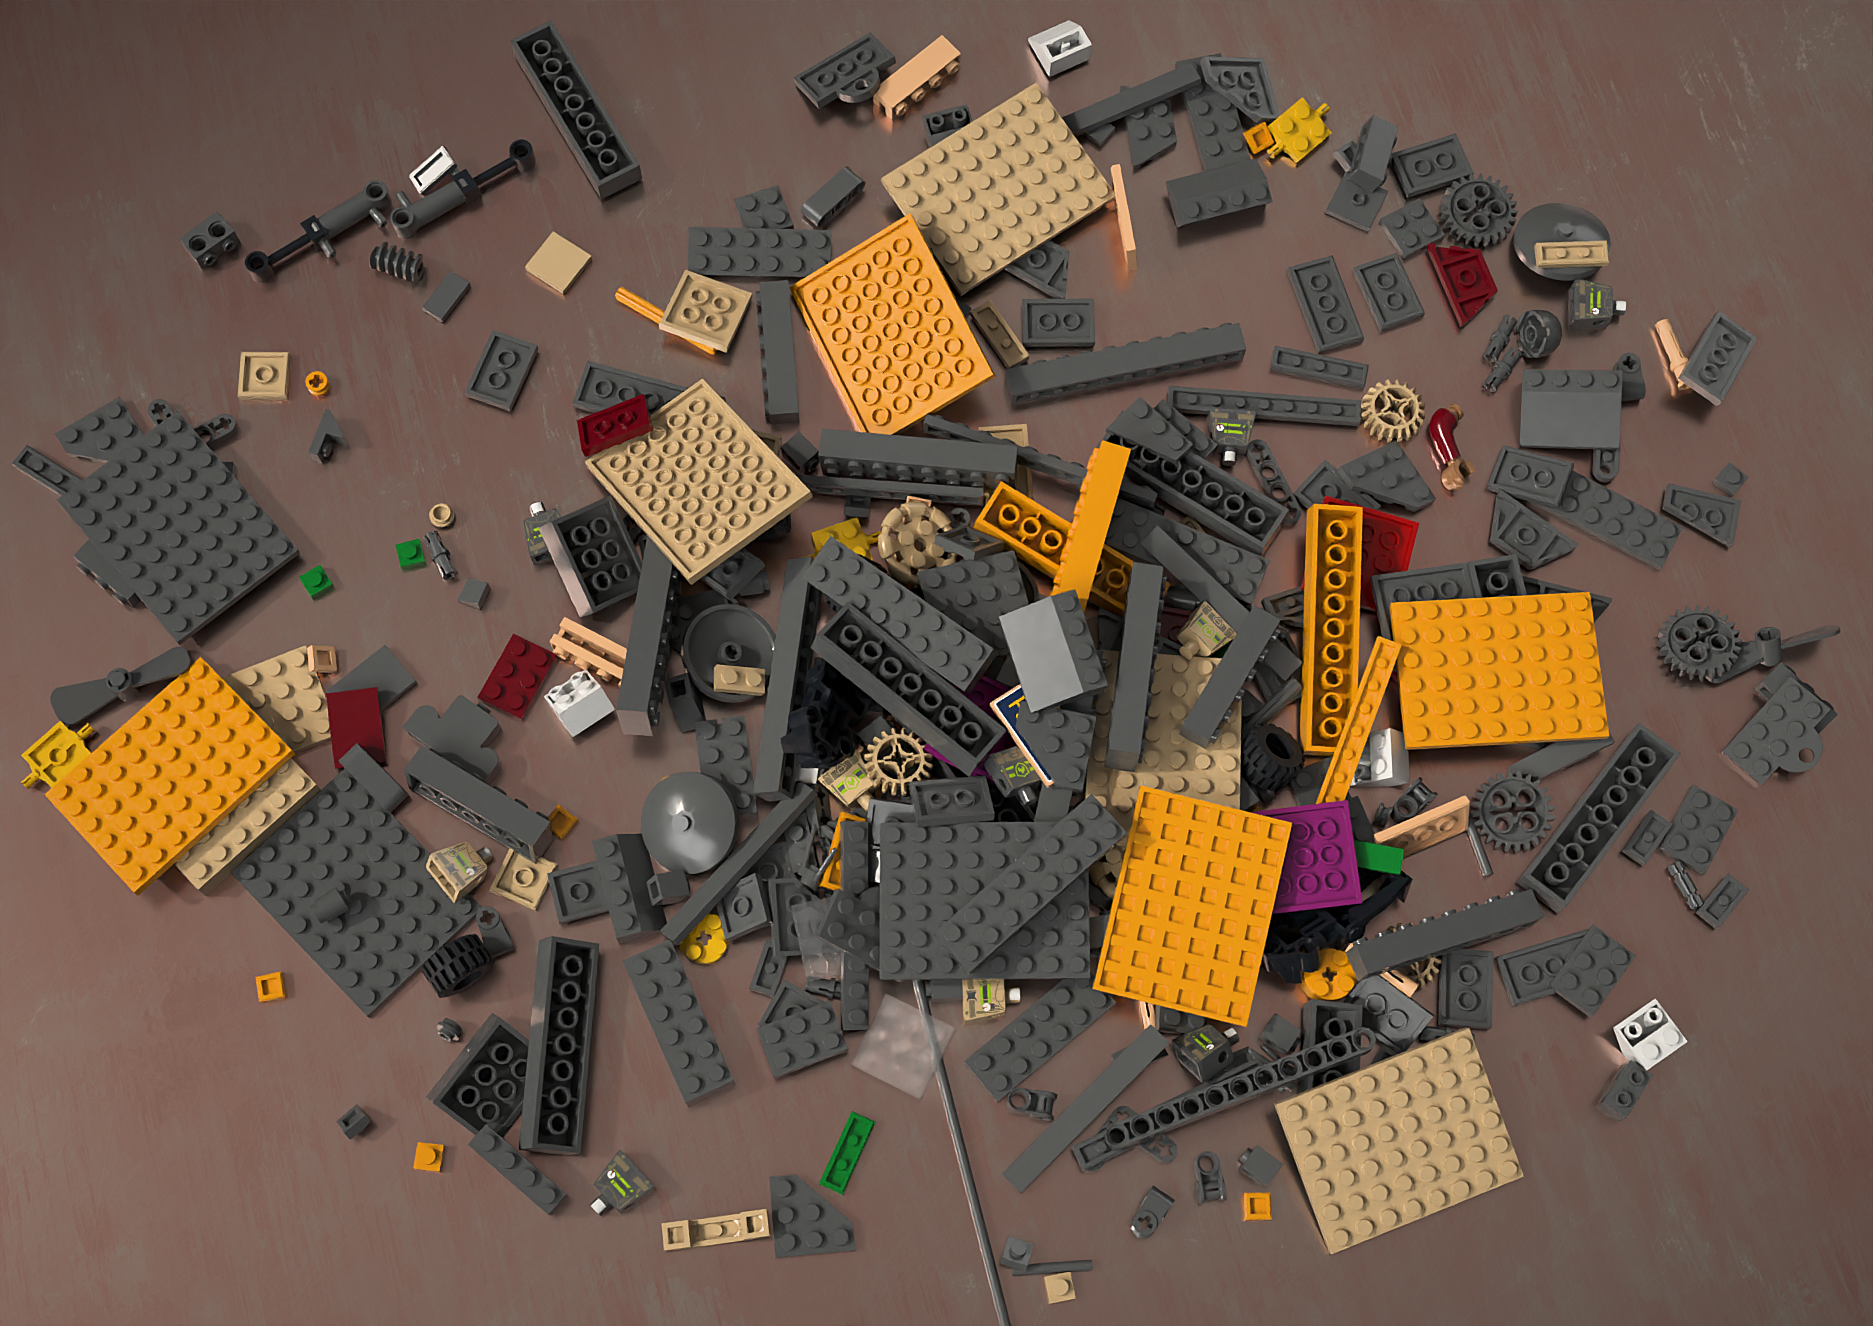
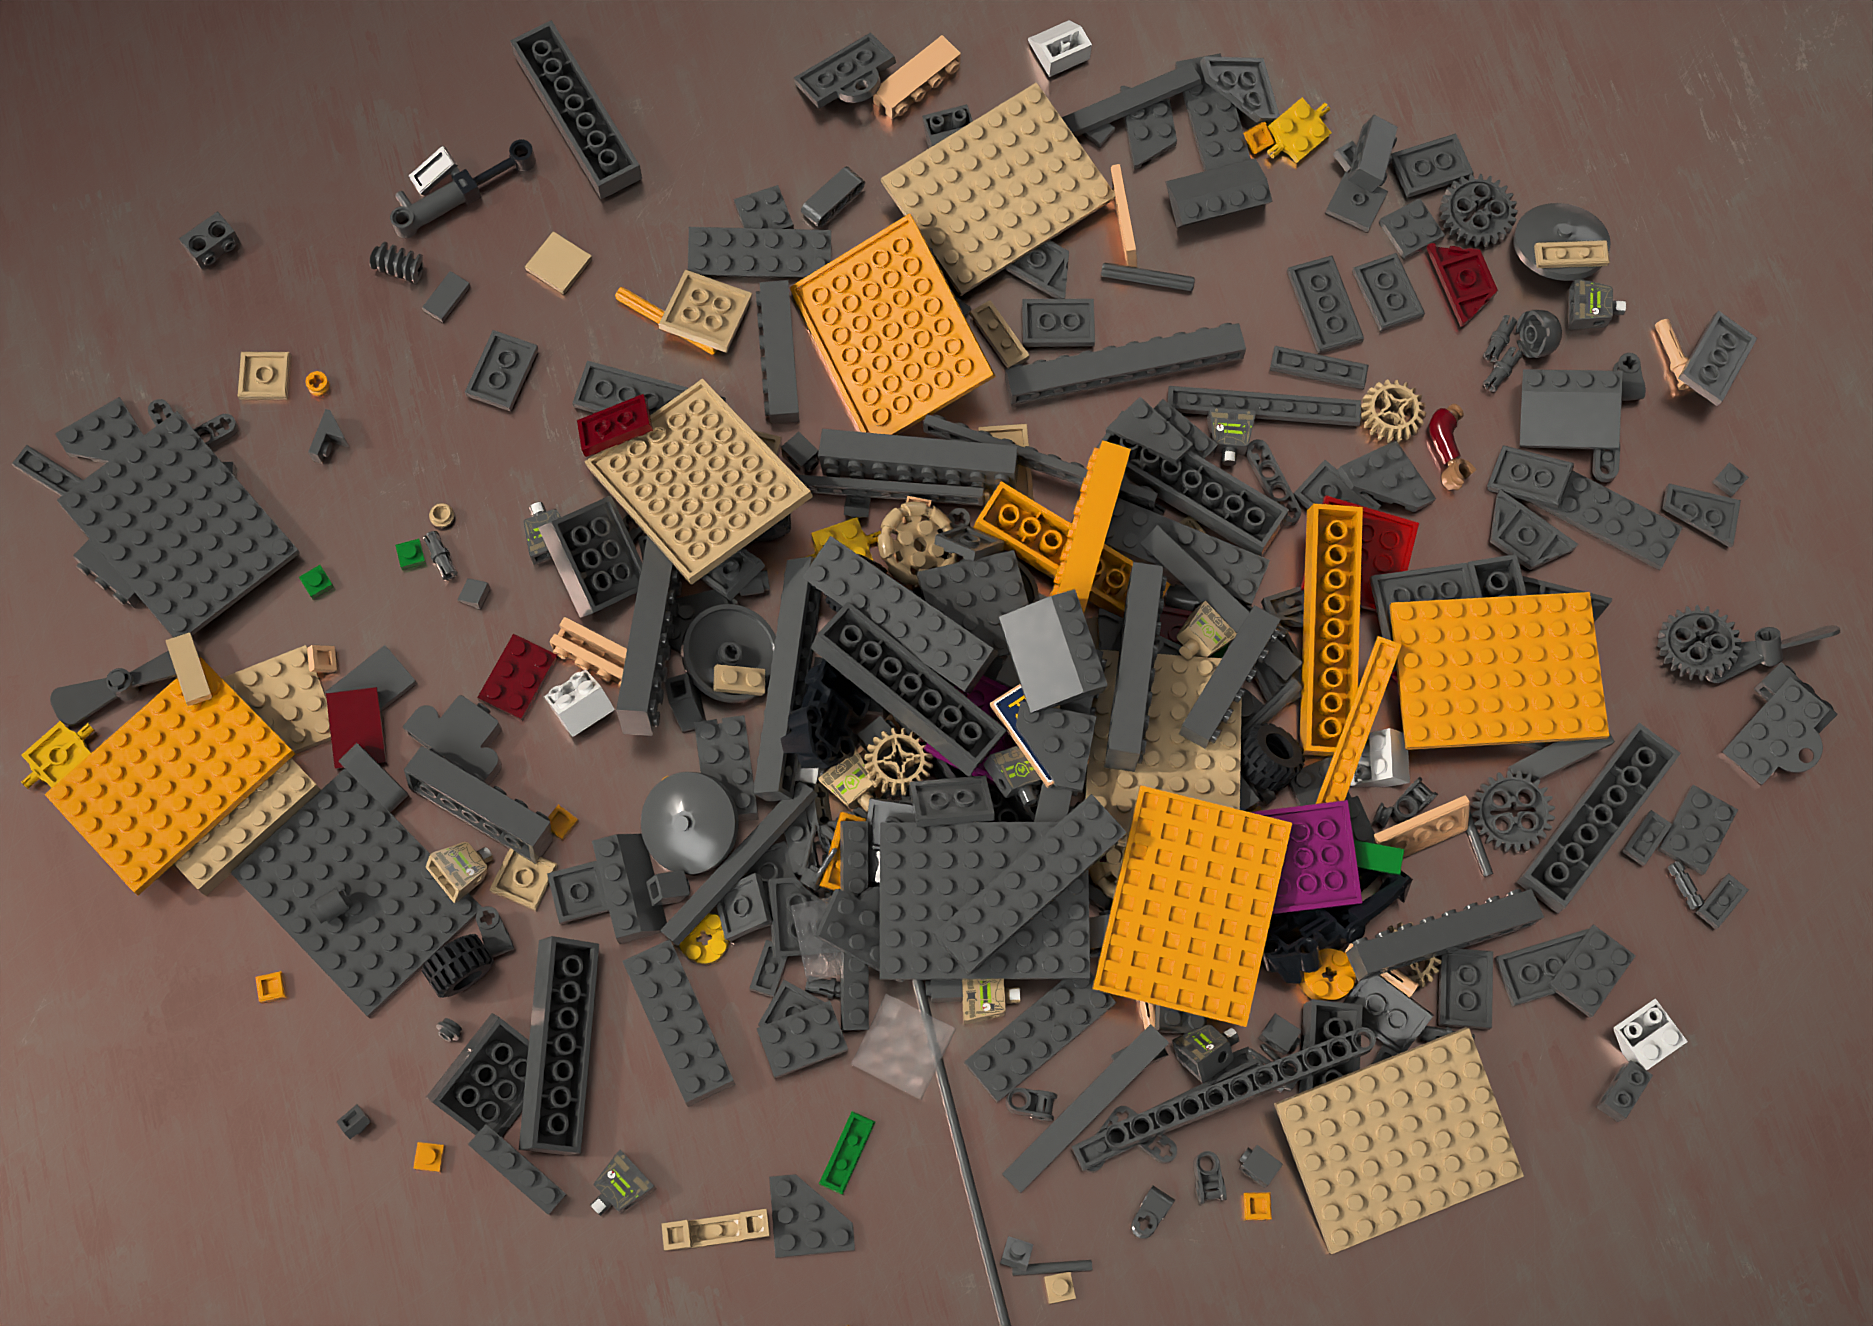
(188, 669): none -> tan tile
(323, 228): piece -> none
(1148, 276): none -> dark grey axle

